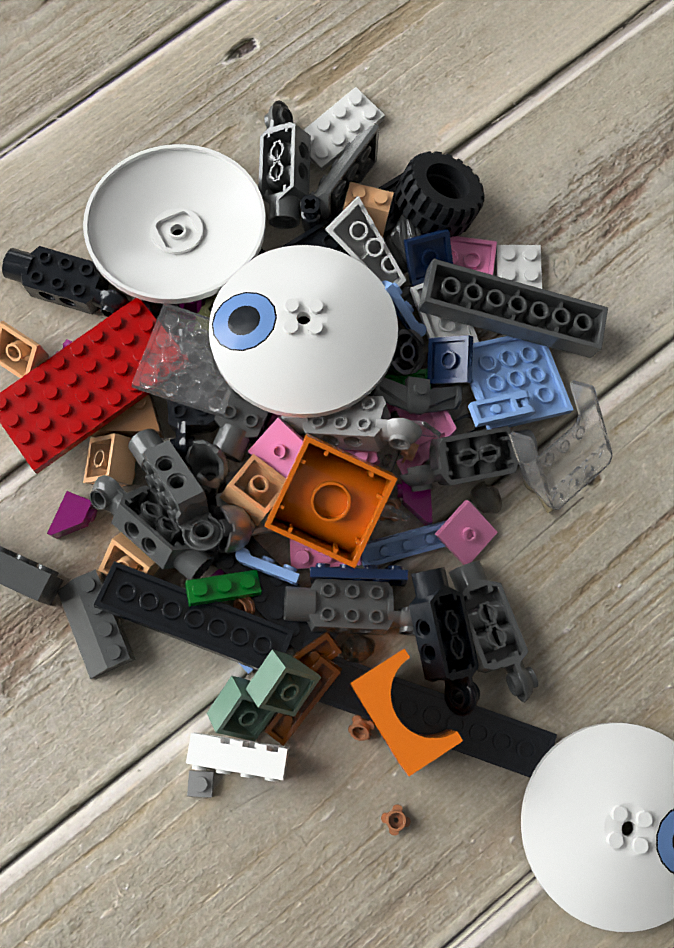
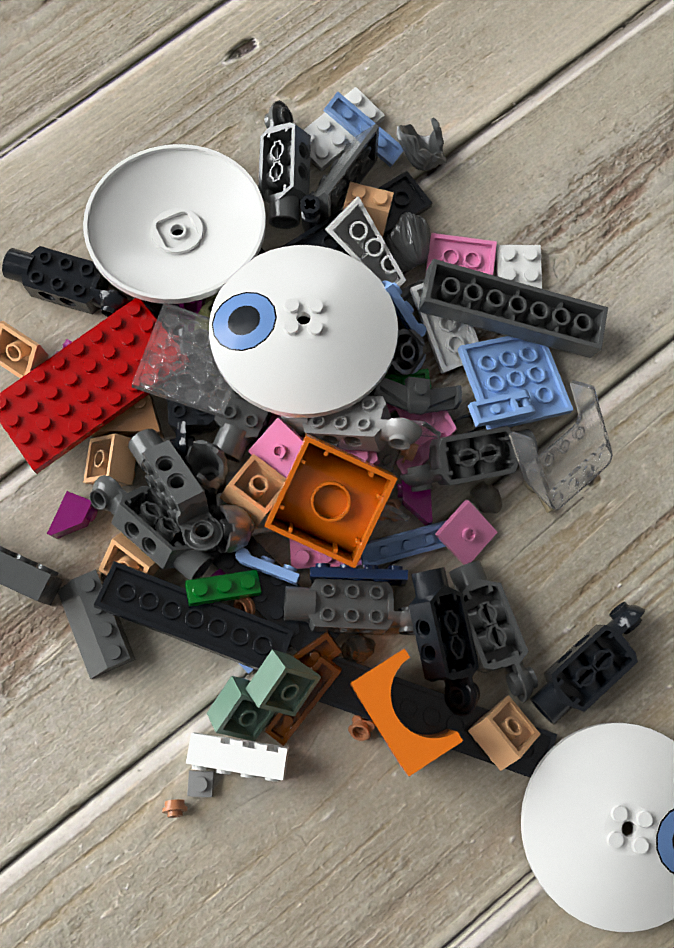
(174, 808): none -> nougat plate
(356, 122): none -> light blue plate
(395, 827): nougat plate -> none
(422, 151): none -> dark grey hair
(423, 249): dark blue plate -> none
(439, 193): black tyre -> none
(450, 360): dark blue plate -> none
(504, 733): none -> light nougat slope
(589, 666): none -> black brick

